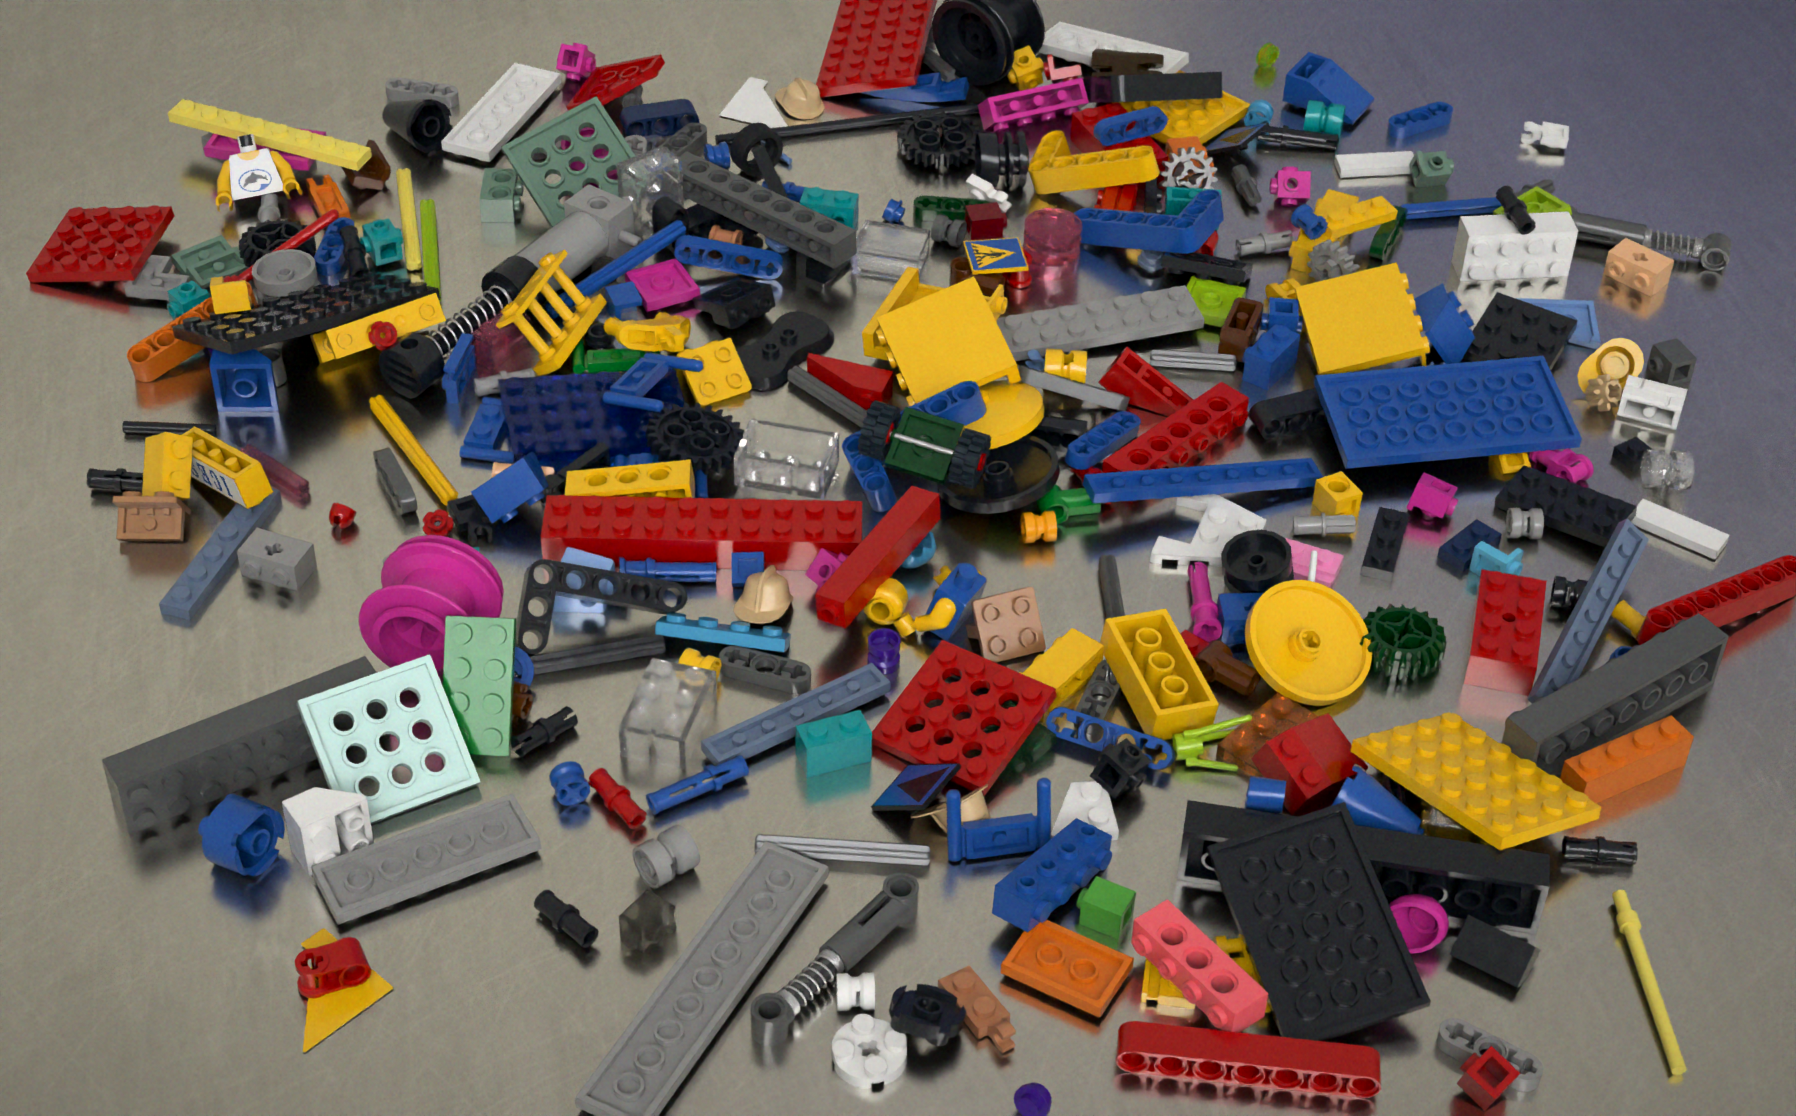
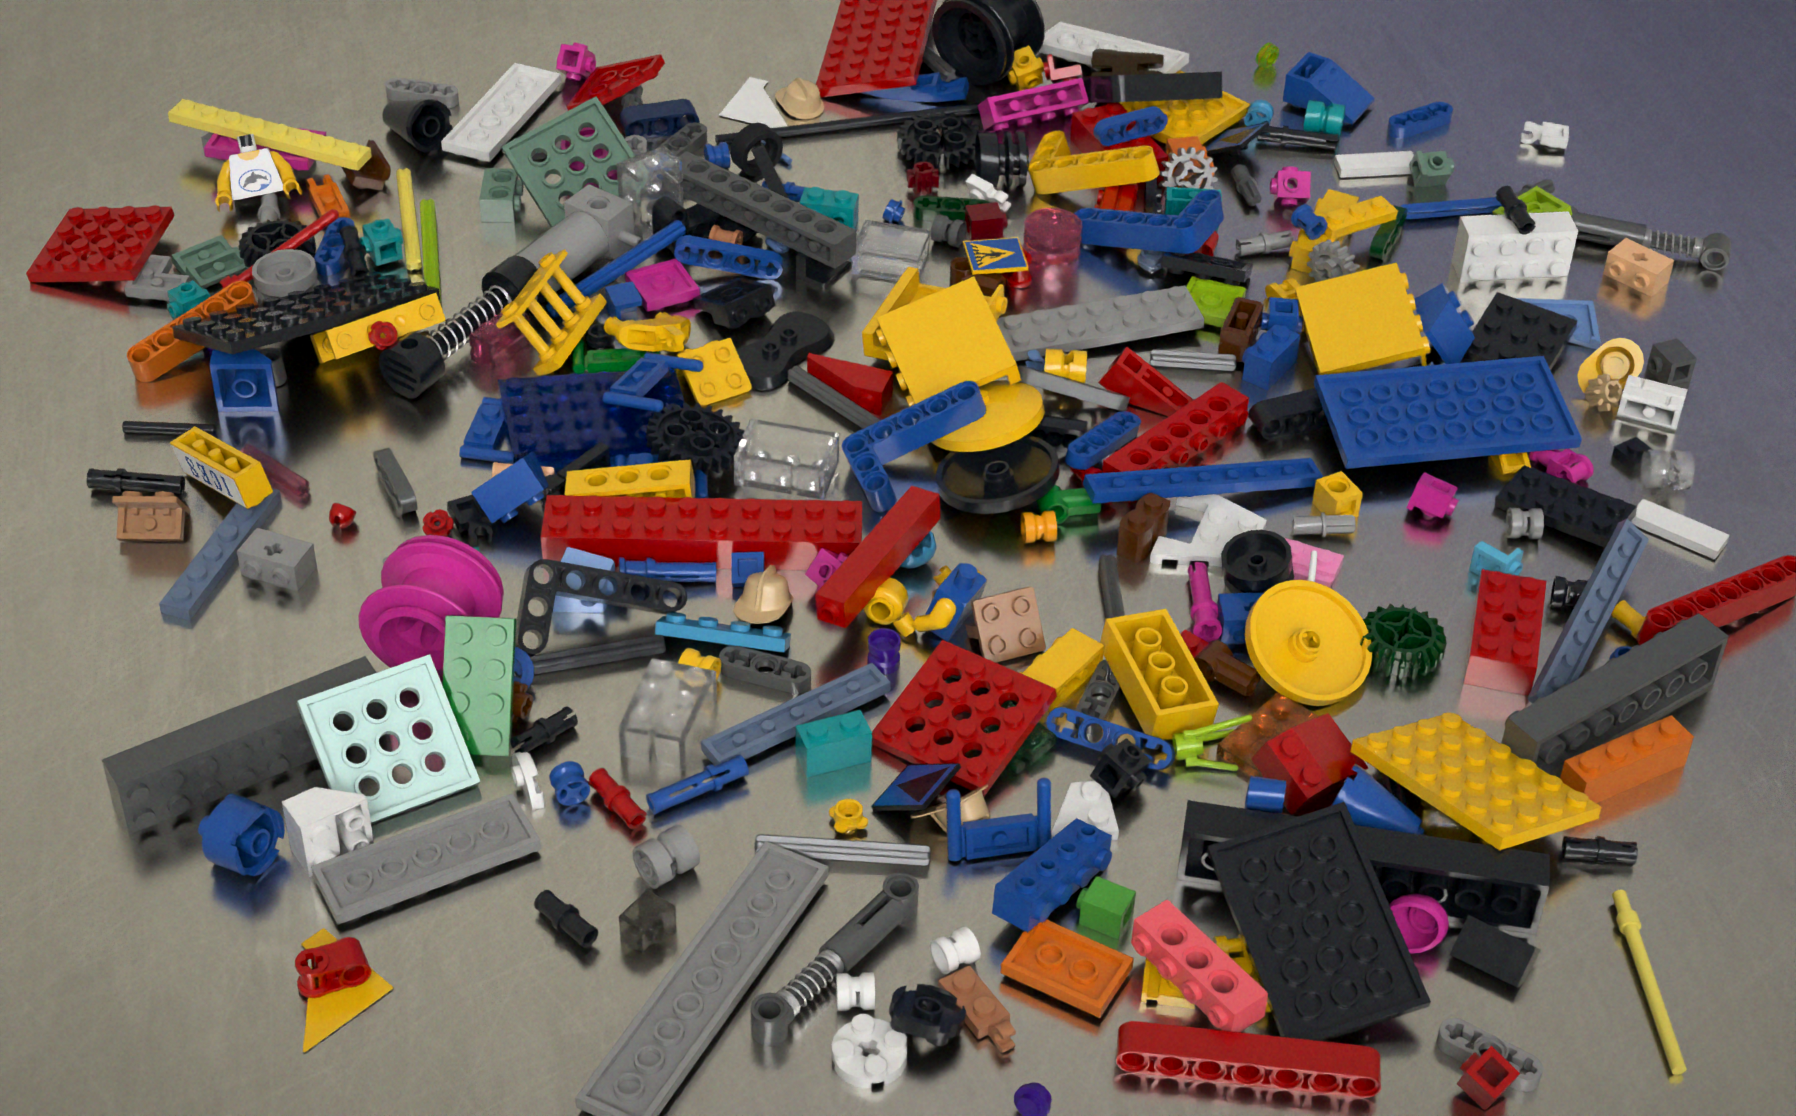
(167, 465): yellow brick -> none
(229, 296): yellow panel -> none
(413, 449): yellow axle -> none
(459, 369): blue plate -> none
(489, 384): light grey pin -> none
(523, 775): none -> white plate
(848, 816): none -> yellow plate
(923, 178): none -> dark red gear
(924, 445): plate -> none
(955, 950): none -> white wheel
(1142, 527): none -> reddish brown brick
(1385, 544): black plate -> none
(1460, 548): dark blue plate -> none

